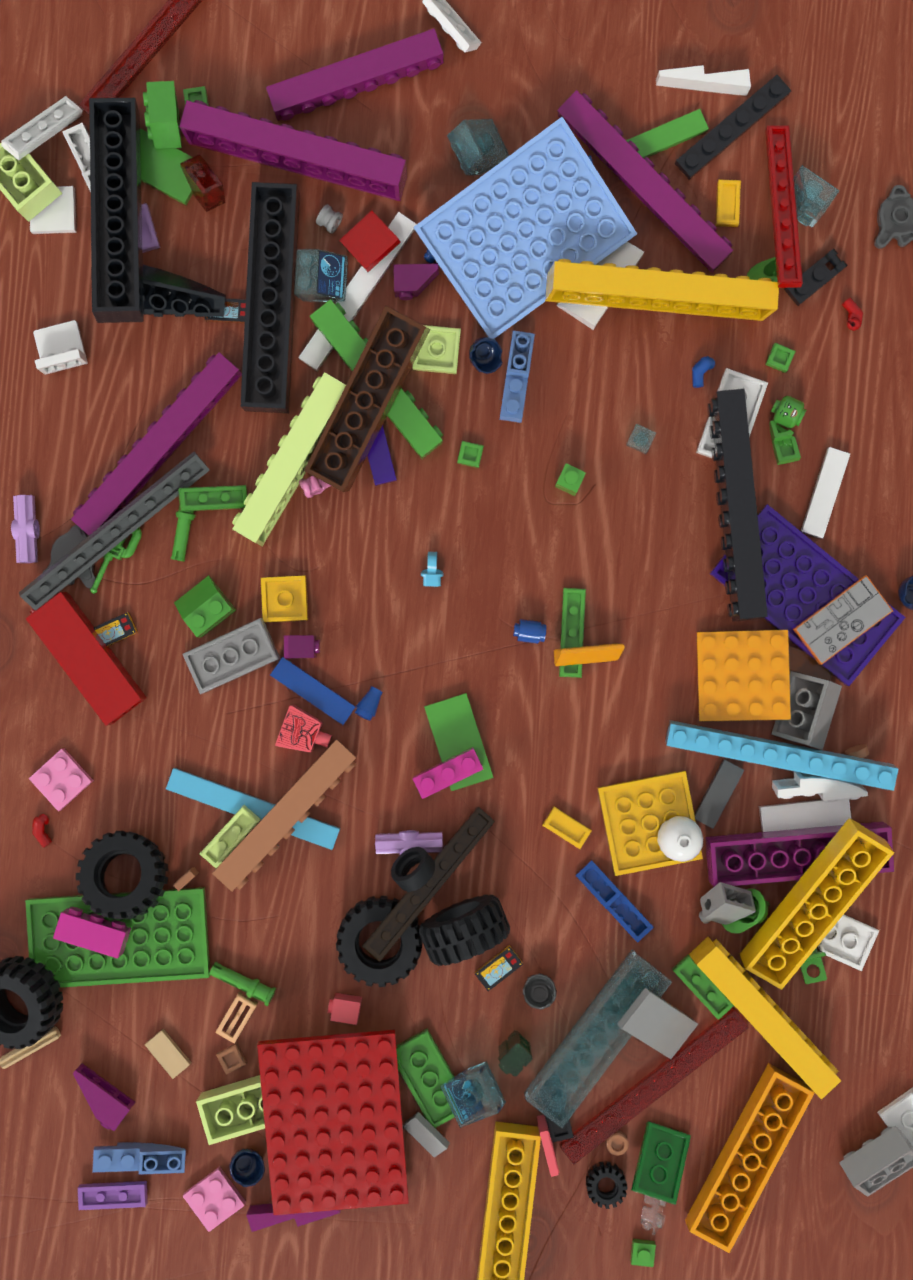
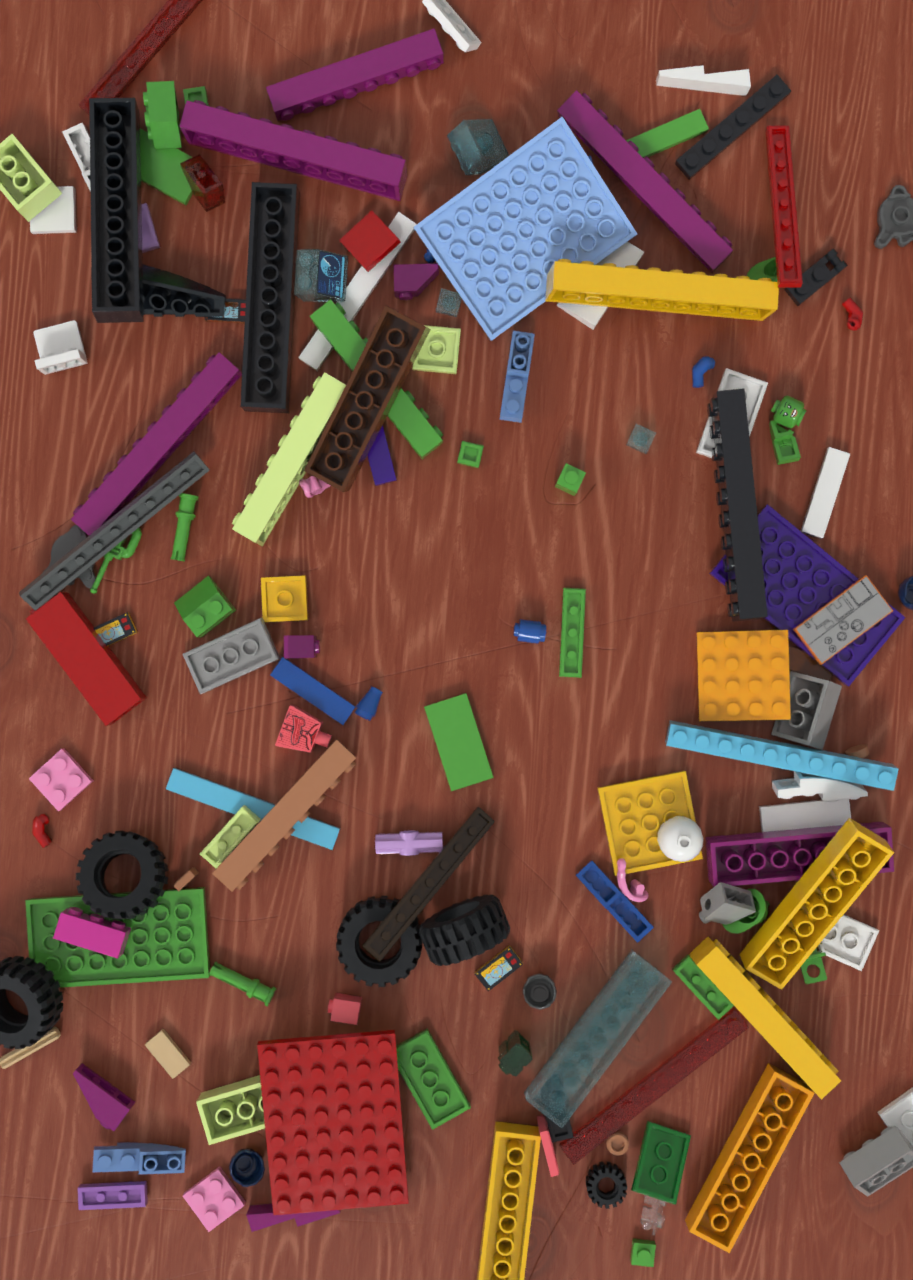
(25, 529): lavender piece -> none
(41, 128): white tile -> none
(212, 498): bright green tile -> none
(231, 1058): nougat tile -> none
(246, 1001): light nougat tile -> none
(329, 218): light grey wheel -> none
(419, 876): black tyre -> none
(426, 1134): light grey tile -> none
(432, 575): medium azure piece -> none
(447, 773): dark pink brick -> none
(448, 303): none -> clear light blue plate
(473, 1094): clear light blue slope -> none
(485, 355): dark blue hair -> none
(566, 827): yellow tile -> none
(588, 654): light orange slope -> none
(636, 890): none -> bright pink piece
(657, 1023): light grey tile -> none
(718, 793): dark grey tile -> none
(728, 203): yellow tile -> none
(780, 357): bright green tile -> none
(812, 196): clear light blue slope -> none

